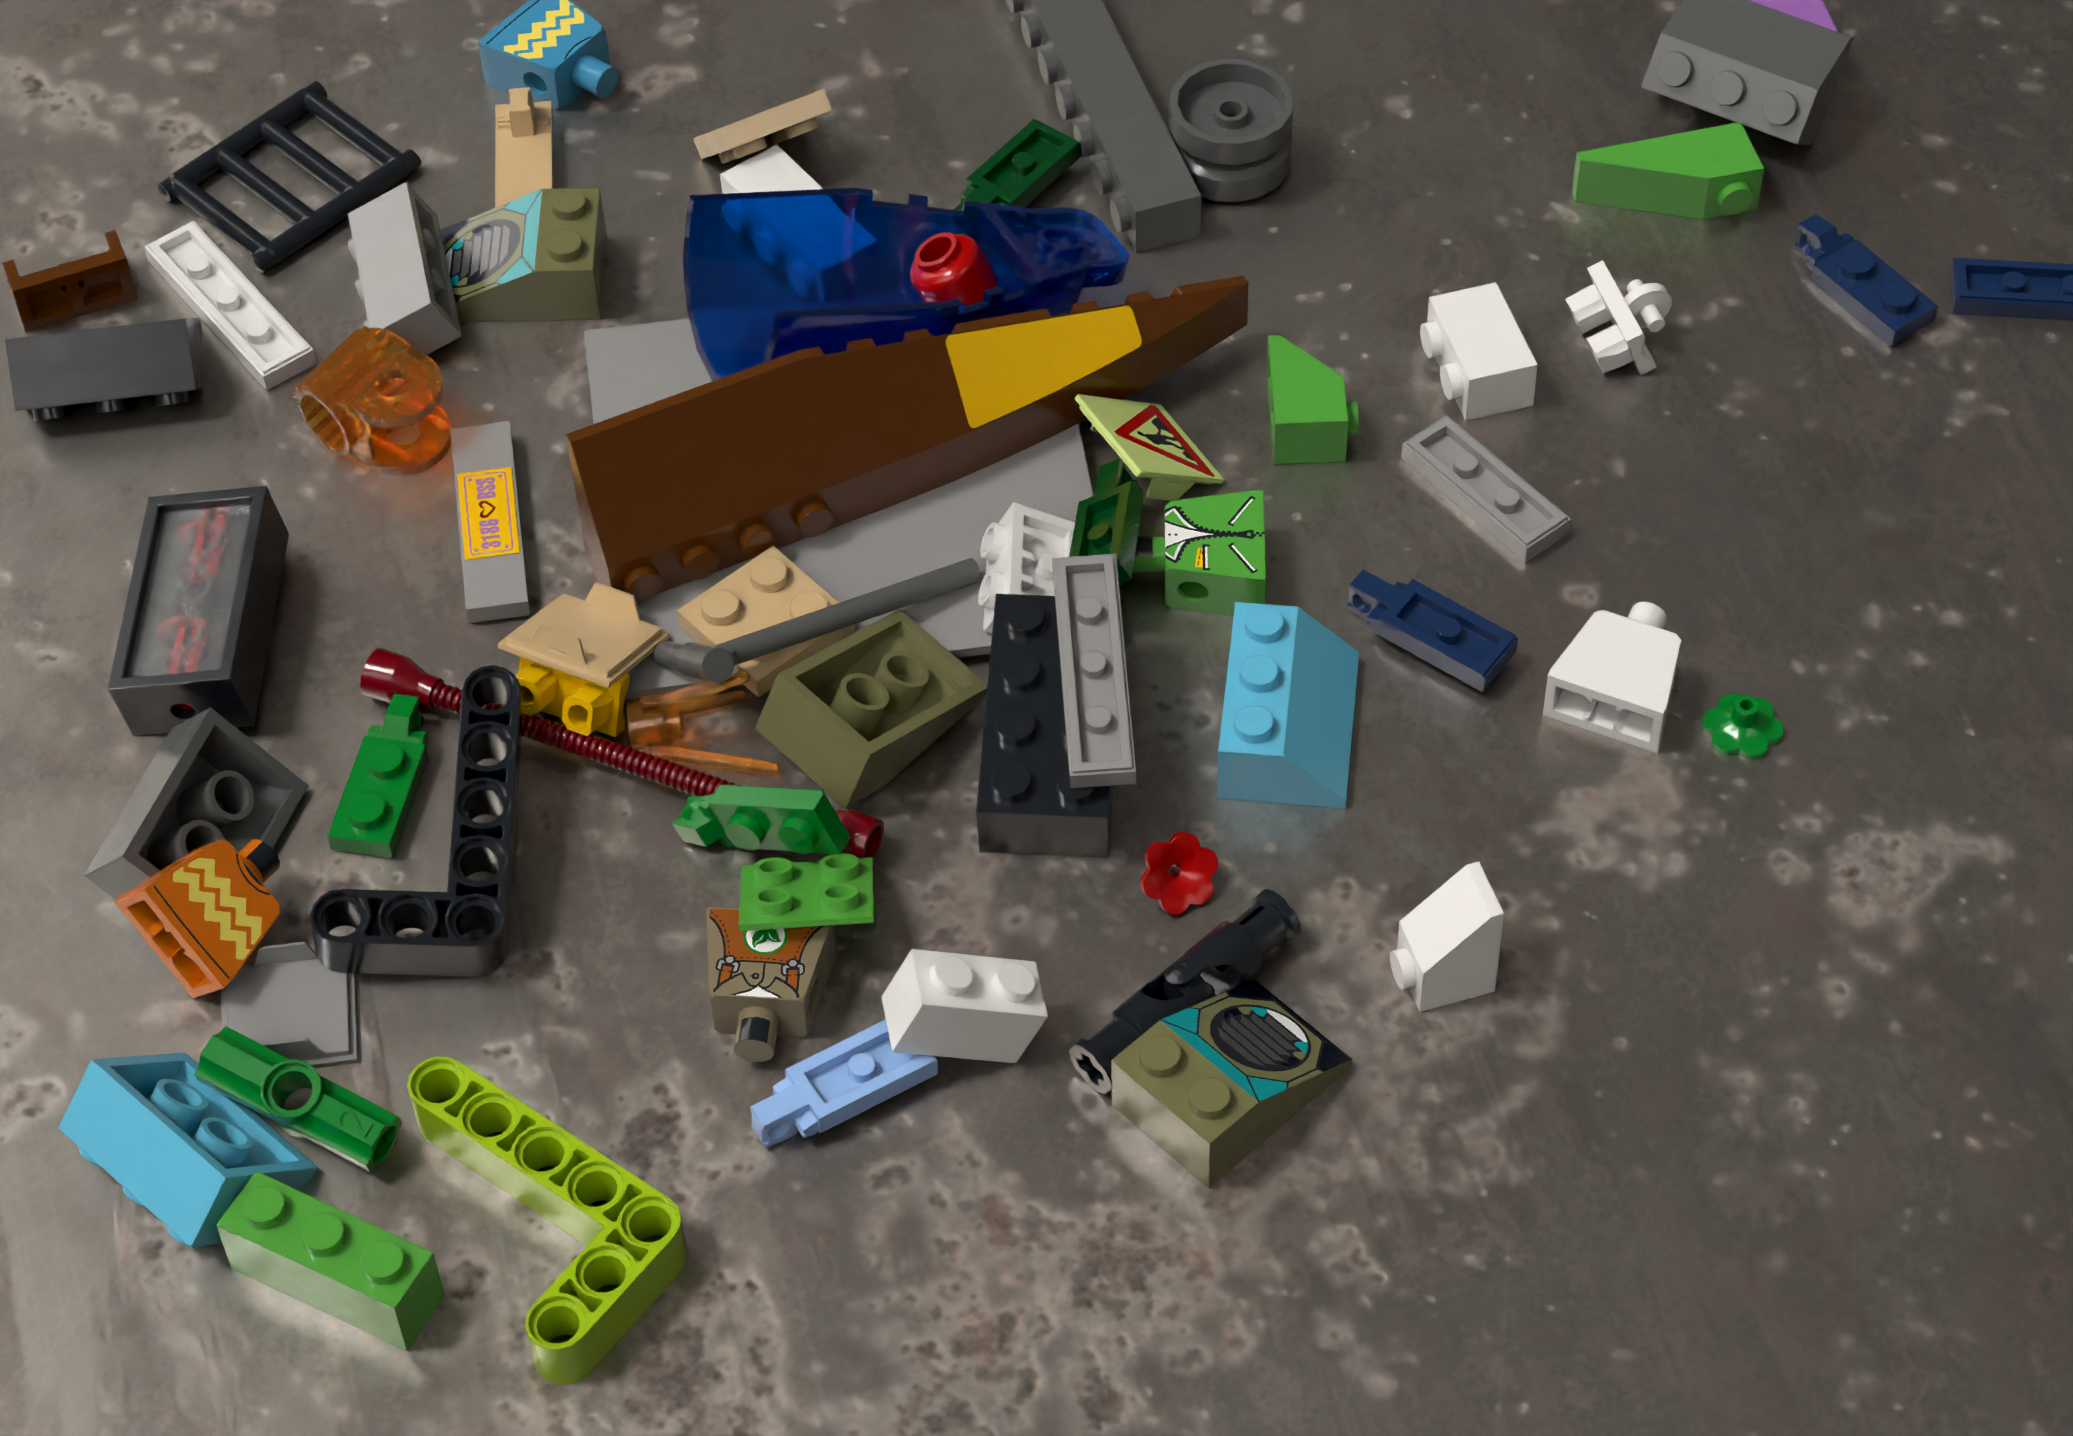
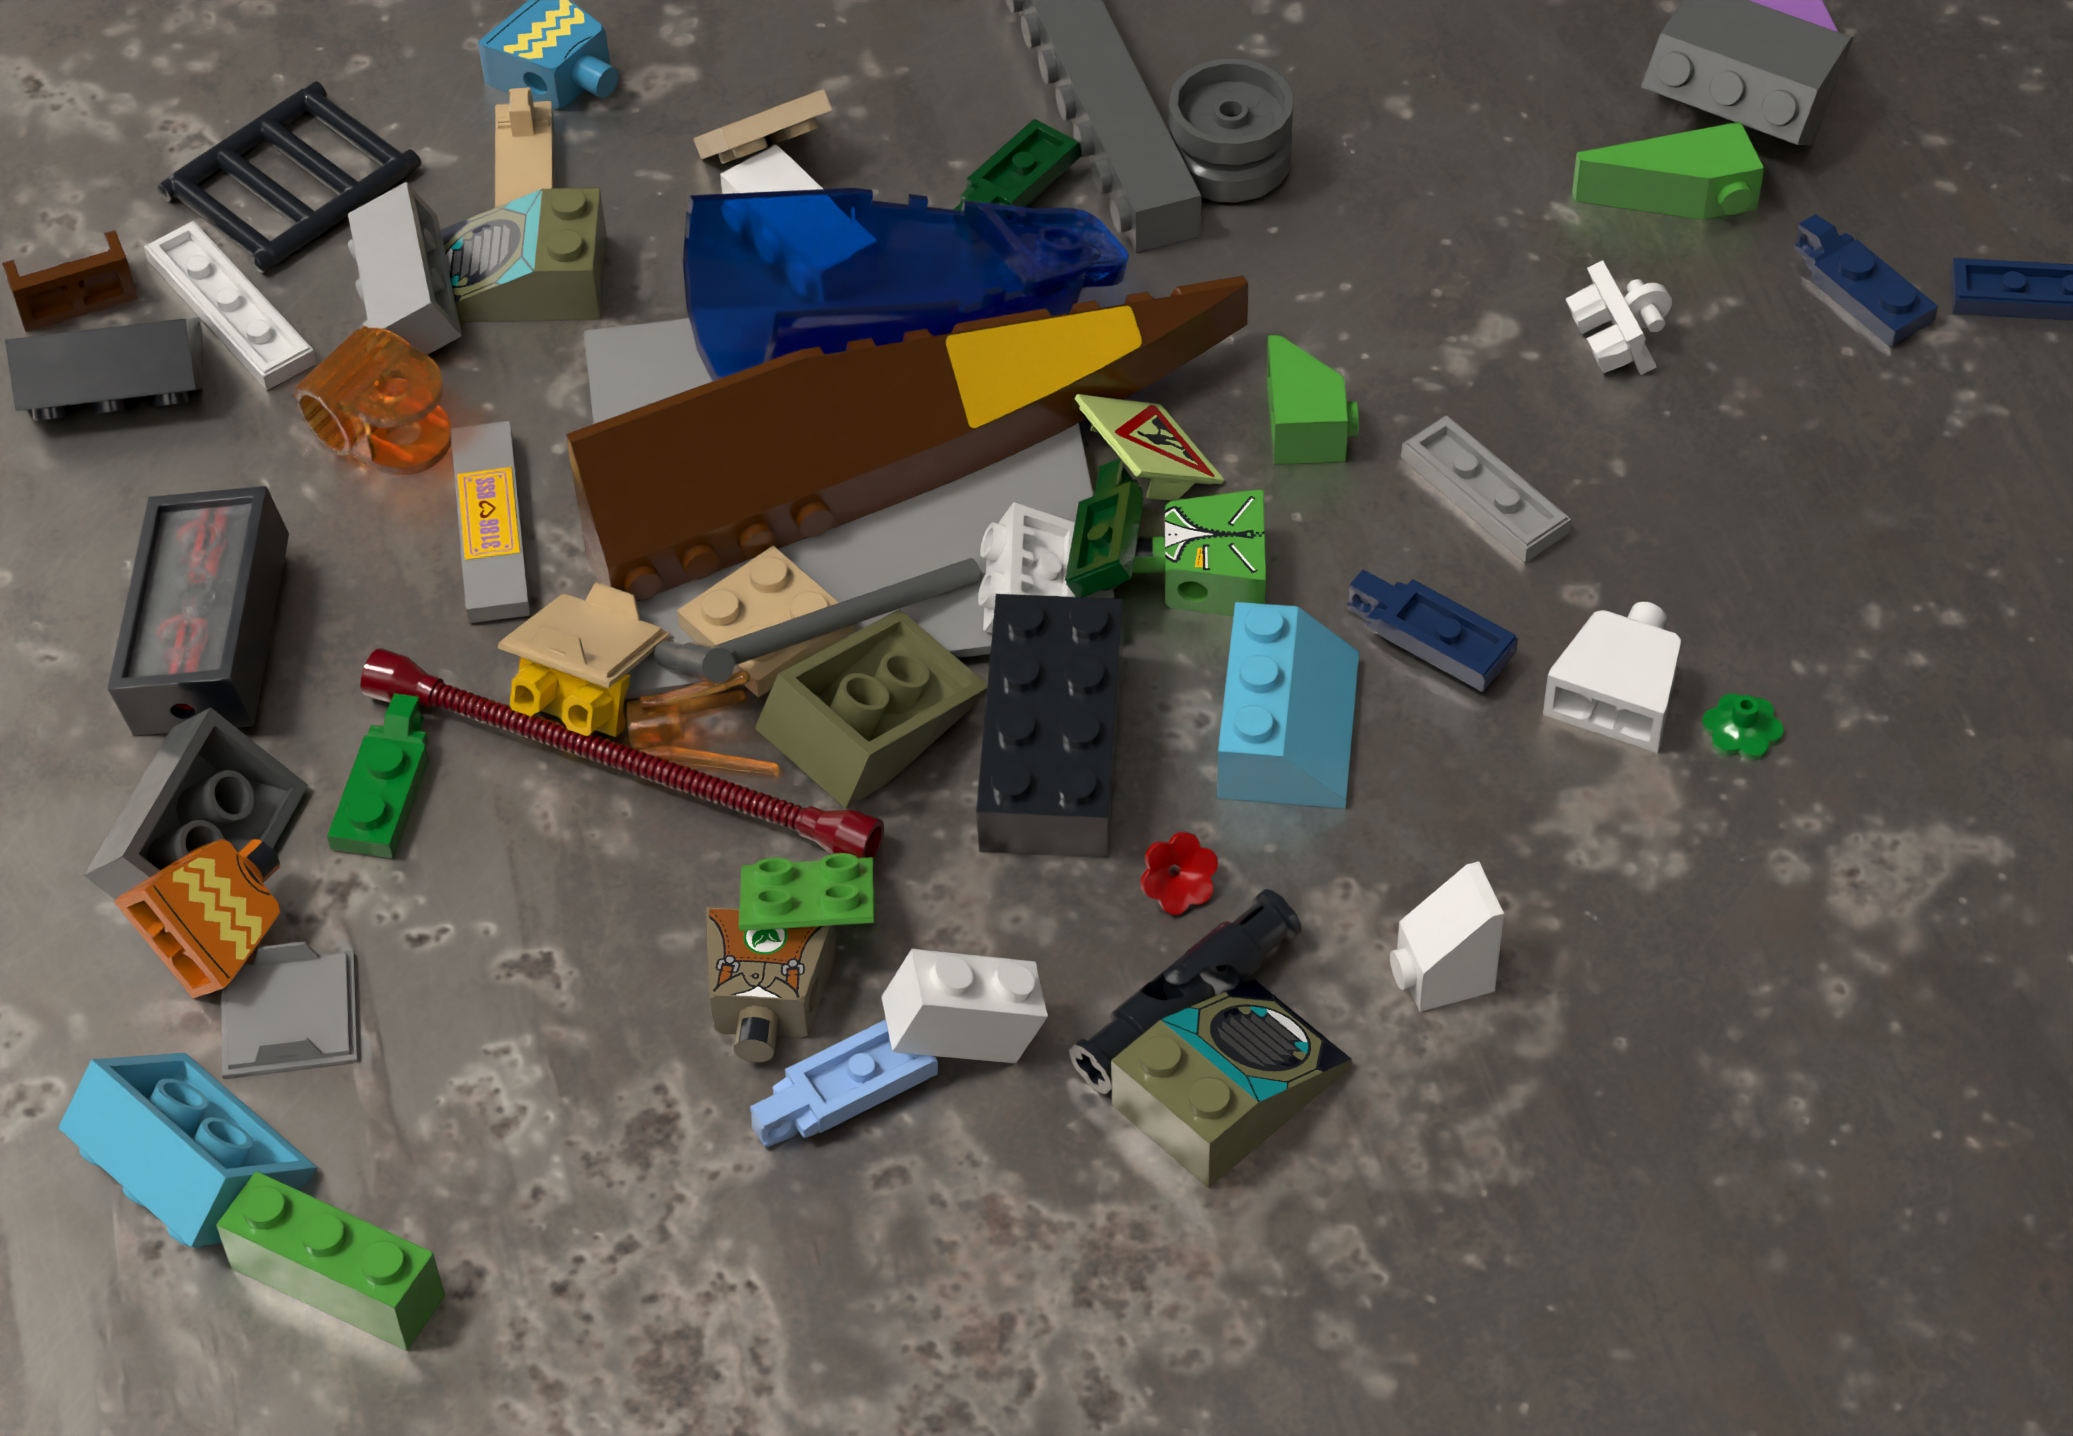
(331, 1116): green piece -> none
(473, 849): black beam -> none
(562, 1197): lime beam -> none
(763, 820): green hinge -> none
(951, 268): red head -> none
(1093, 671): light grey tile -> none
(1479, 351): white brick -> none

